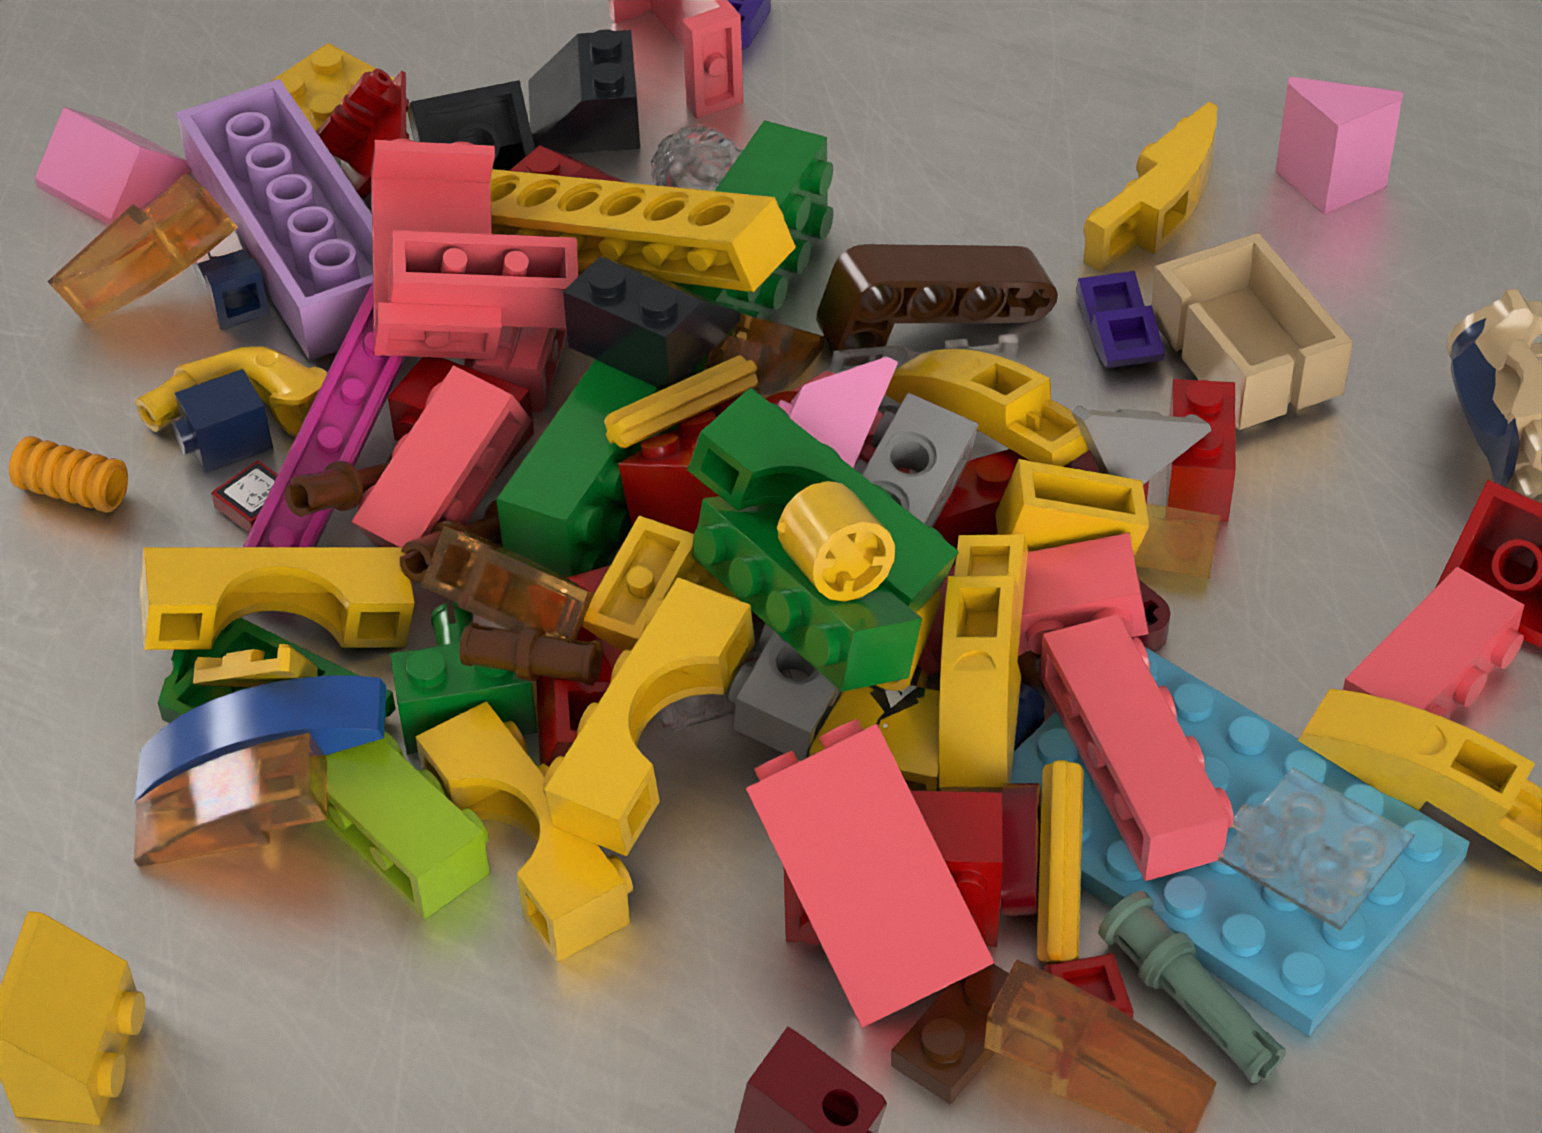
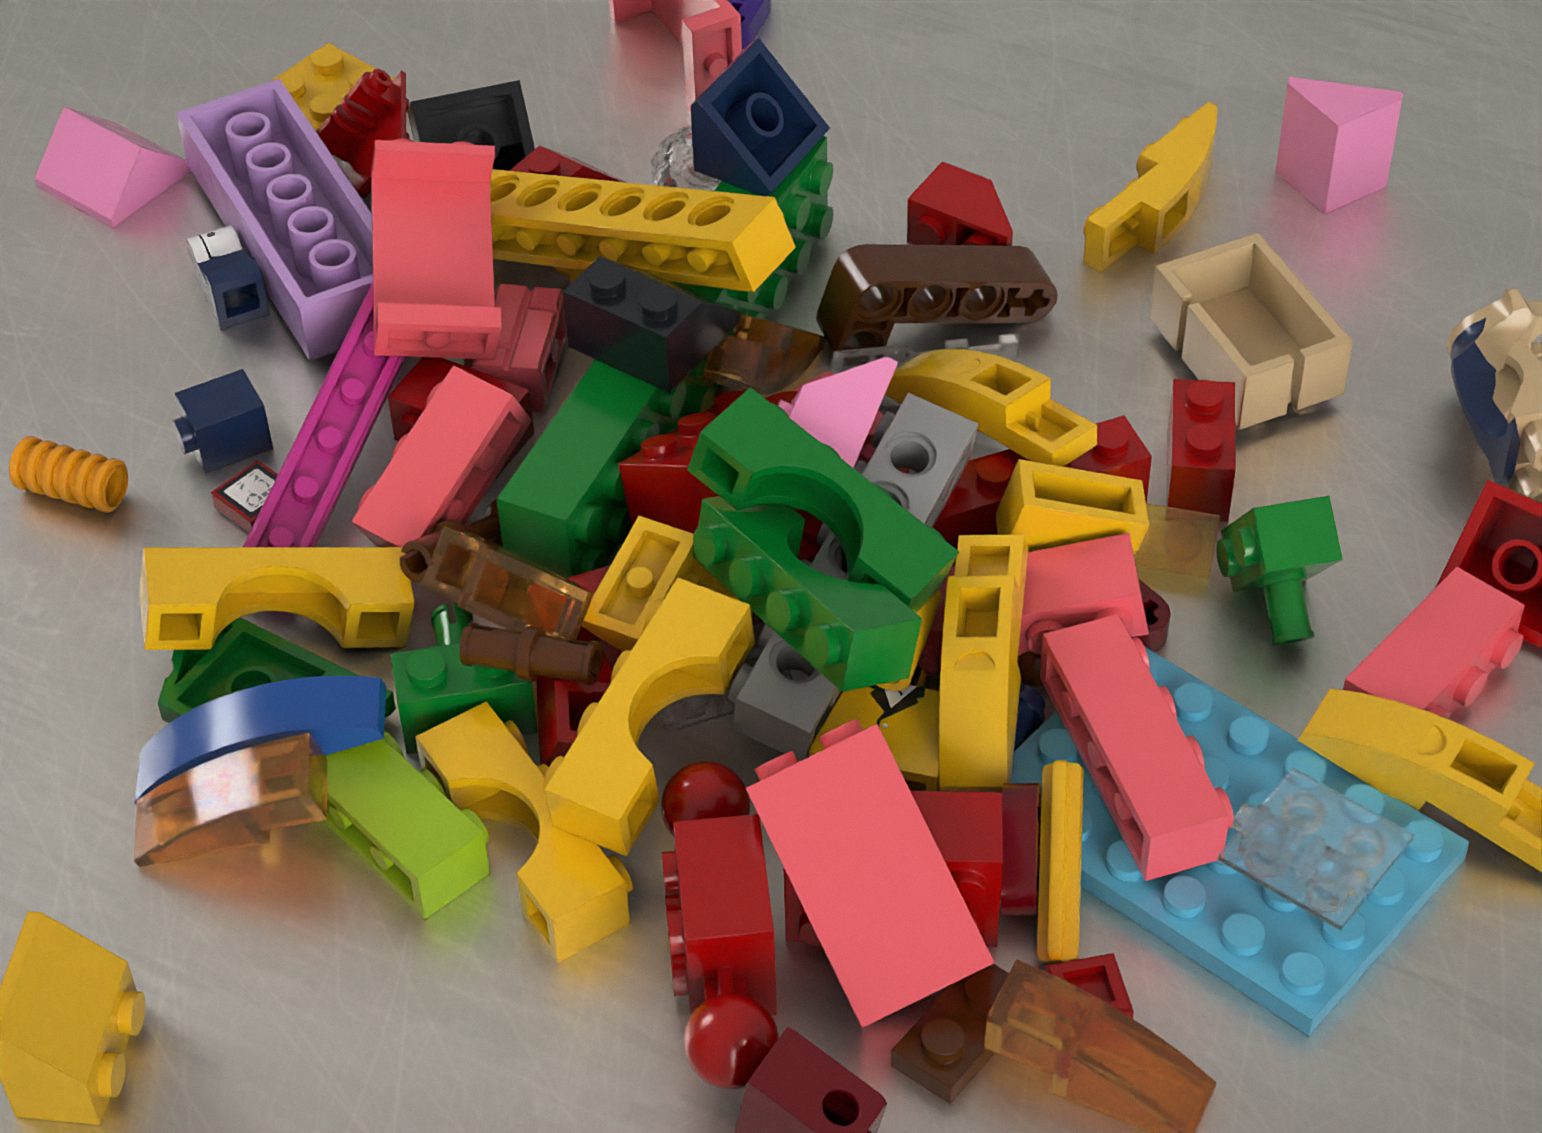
(143, 250): clear orange slope -> none
(250, 669): yellow tile -> none
(276, 377): yellow piece -> none
(336, 487): reddish brown pin -> none
(484, 270): coral brick -> none
(587, 96): black slope -> none
(680, 401): yellow axle -> none
(719, 923): none -> red brick
(753, 123): none -> dark blue slope
(836, 541): yellow piece -> none
(956, 210): none -> red slope
(1118, 320): dark purple slope -> none
(1137, 441): light grey tile -> none
(1170, 963): sand green pin -> none
(1275, 552): none -> green brick

